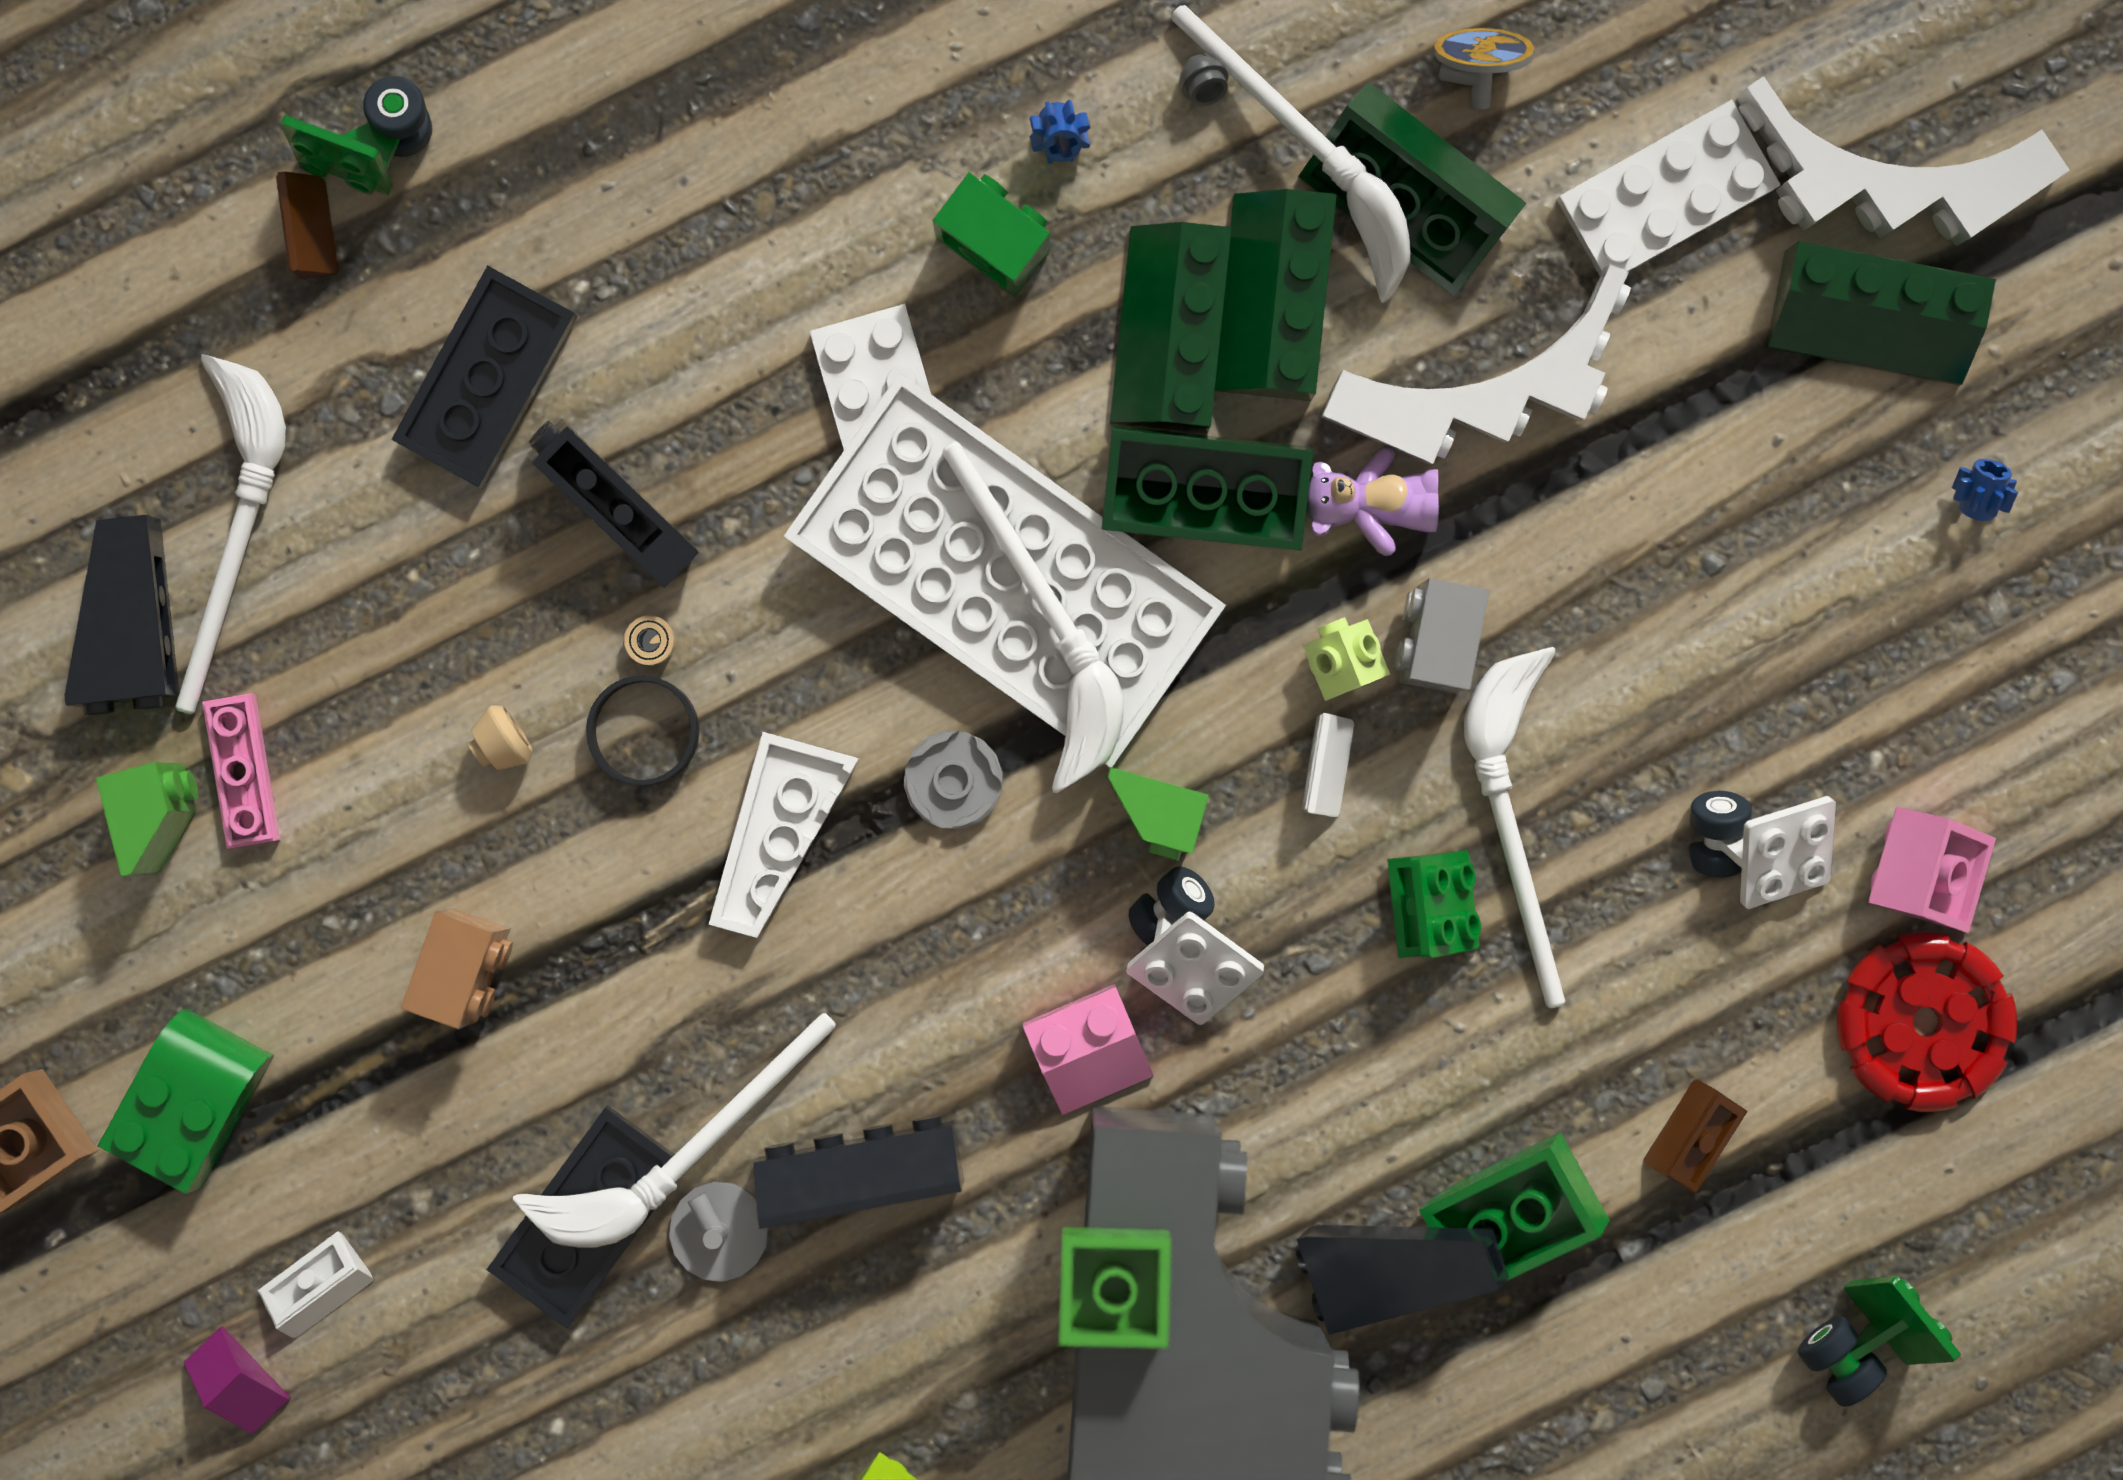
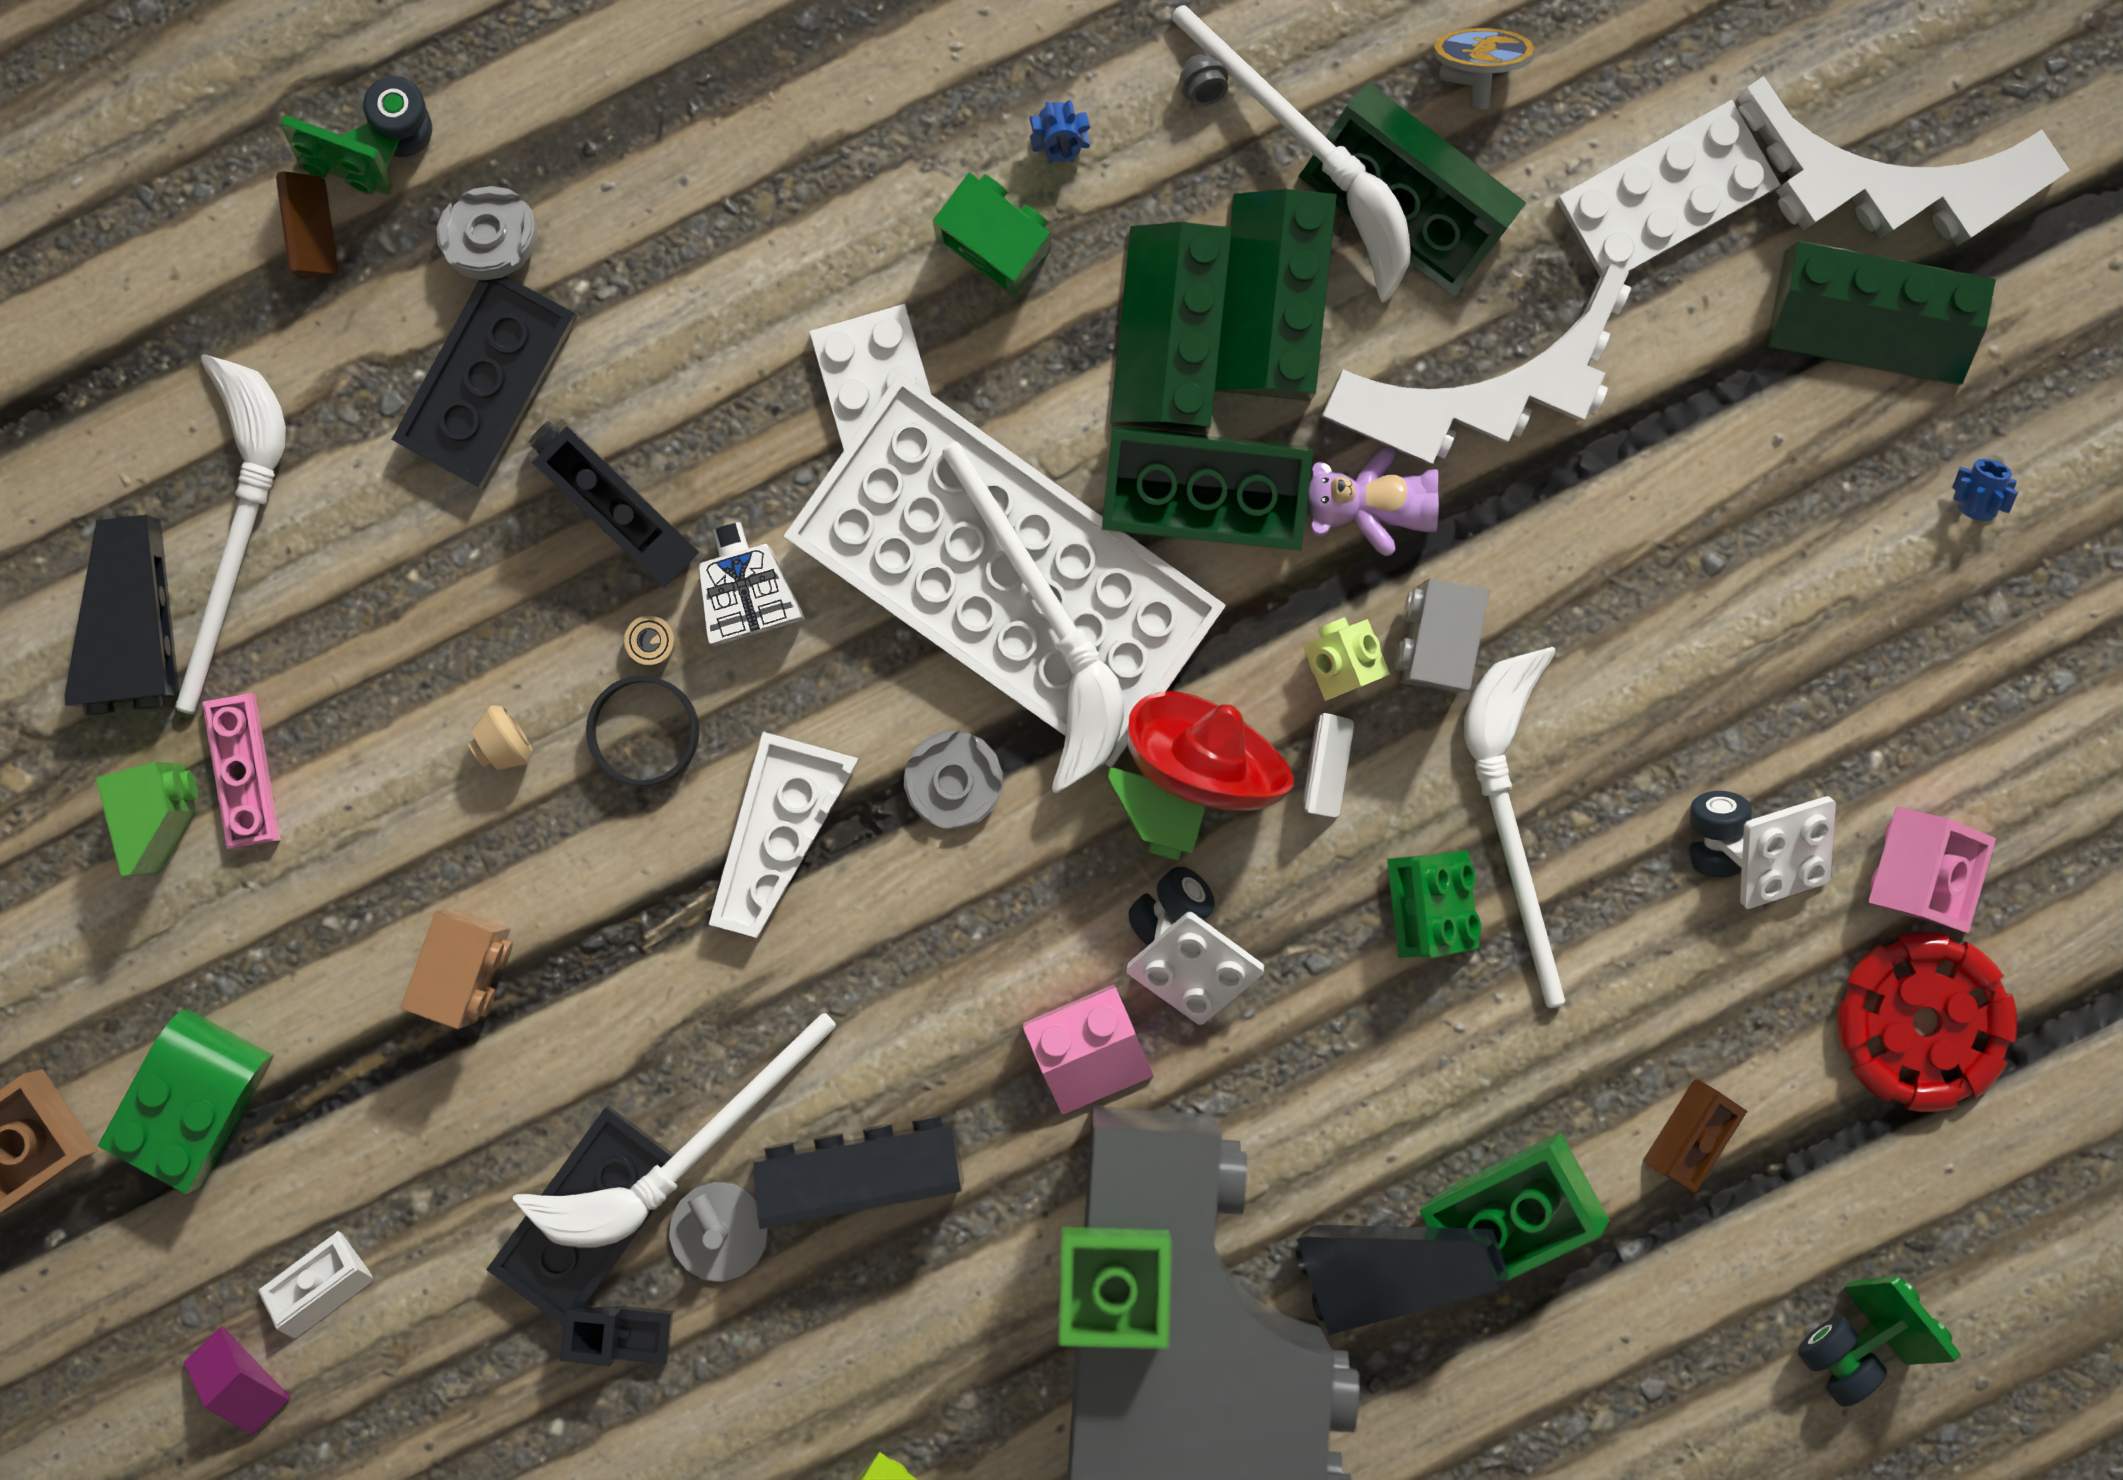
(487, 233): none -> light grey tile
(614, 1333): none -> black slope
(744, 589): none -> torso
(1205, 753): none -> red hat

